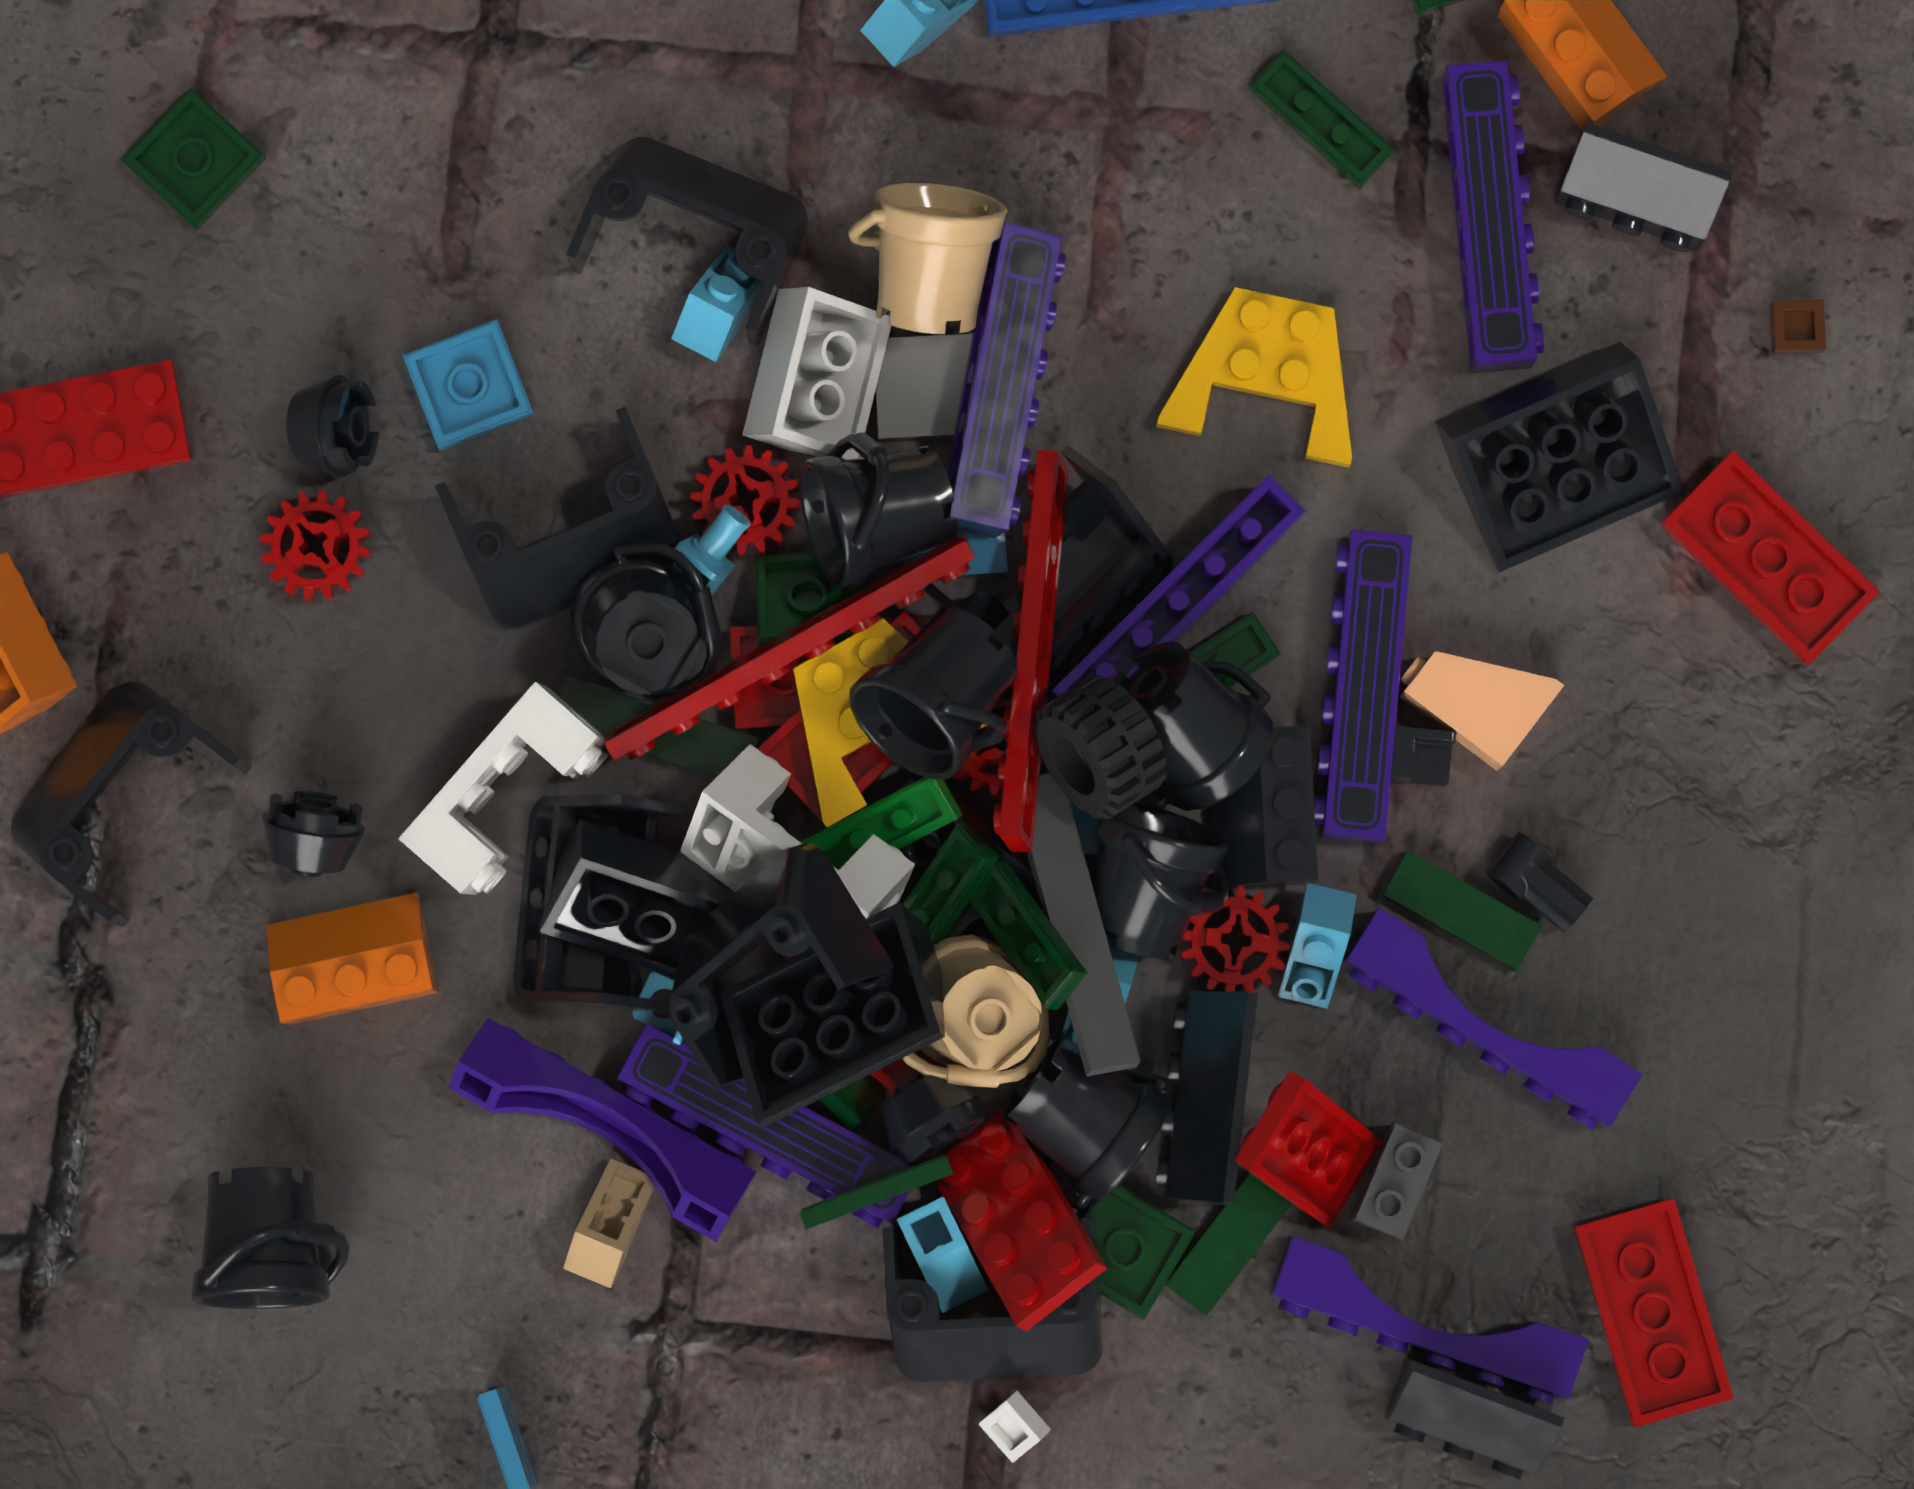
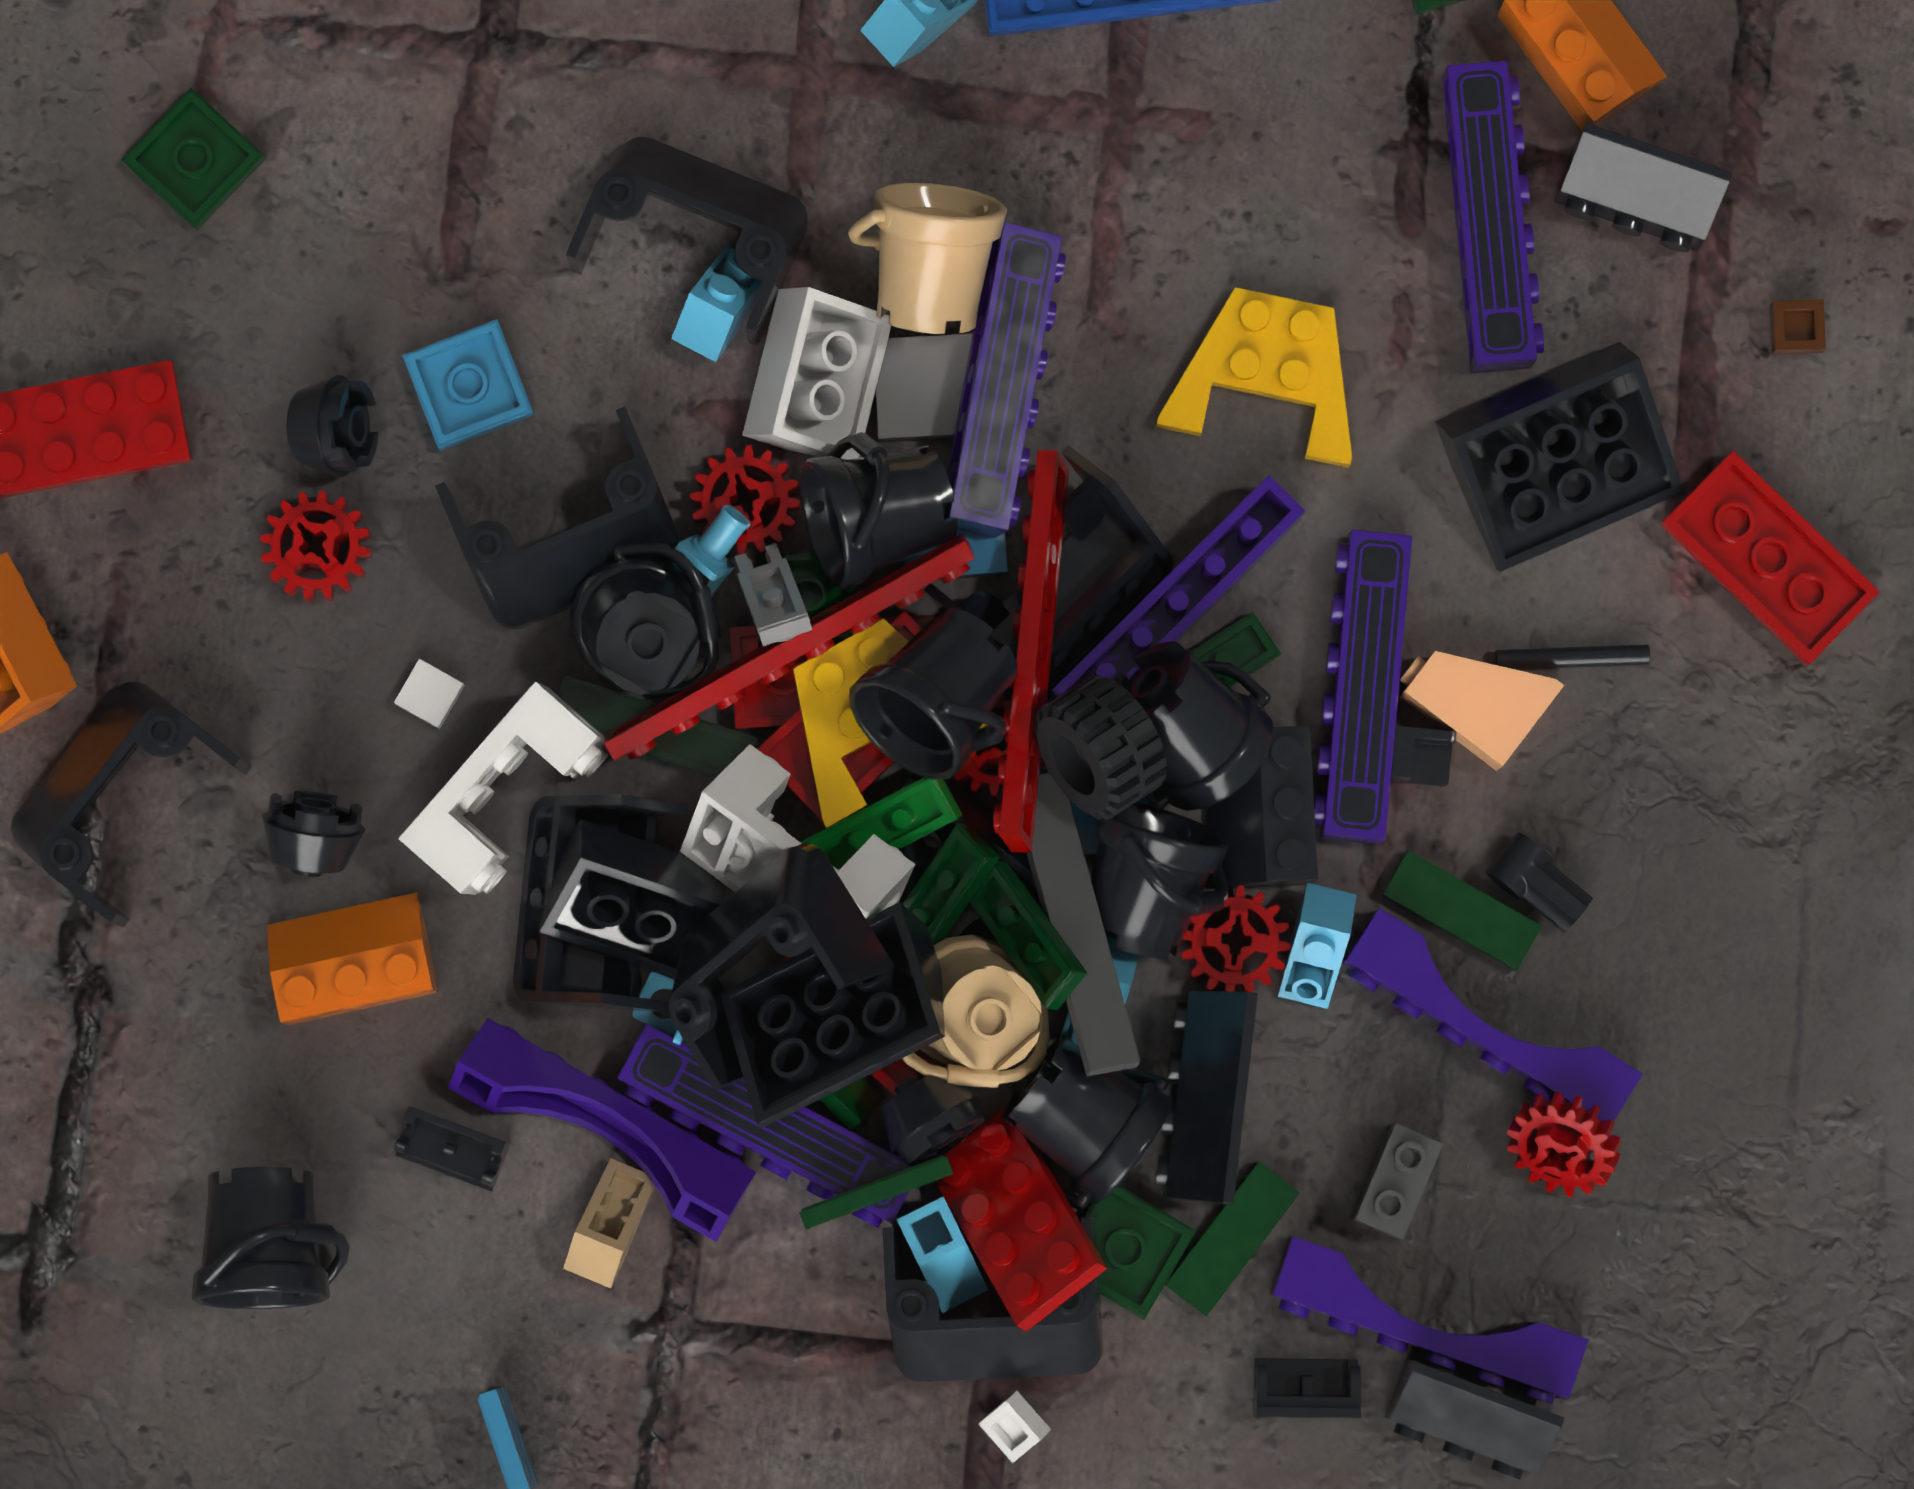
(429, 694): none -> white tile
(451, 1148): none -> black hinge
(773, 597): none -> light grey hinge
(1307, 1388): none -> black hinge
(1308, 1149): red plate -> none
(1321, 119): dark green tile -> none
(1564, 1144): none -> red gear
(1573, 657): none -> black bar
(1653, 1313): red plate -> none

